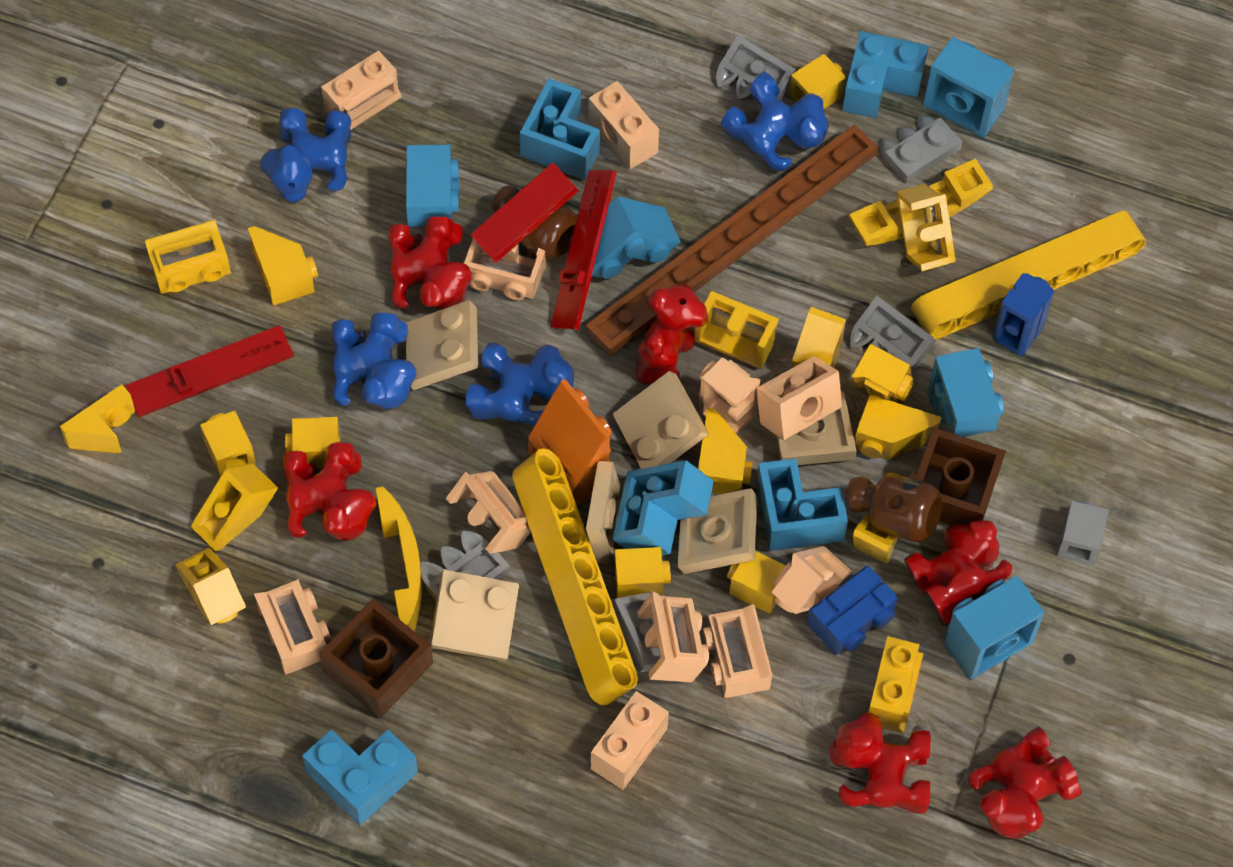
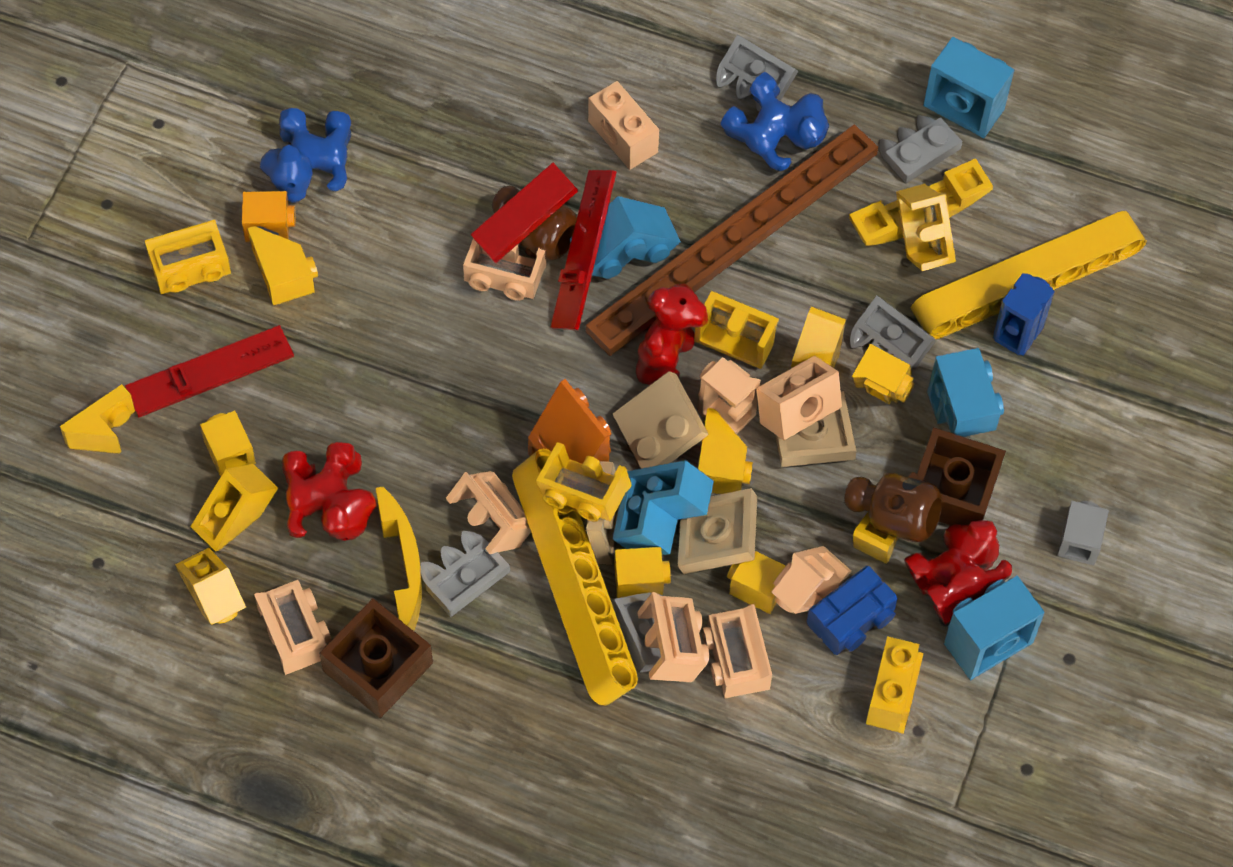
(269, 212): none -> light orange brick
(313, 438): yellow brick -> none
(360, 781): dark azure brick -> none
(362, 89): light nougat window -> none
(371, 358): blue animal -> none
(427, 261): red animal -> none
(431, 183): dark azure brick -> none
(443, 344): tan plate -> none
(474, 615): tan plate -> none
(517, 384): blue animal -> none
(556, 135): dark azure brick -> none
(582, 485): none -> yellow window
(629, 740): light nougat brick -> none
(796, 516): dark azure brick -> none
(819, 78): yellow brick -> none
(862, 746): red animal -> none
(882, 65): dark azure brick -> none
(892, 429): yellow slope -> none
(1029, 776): red animal -> none

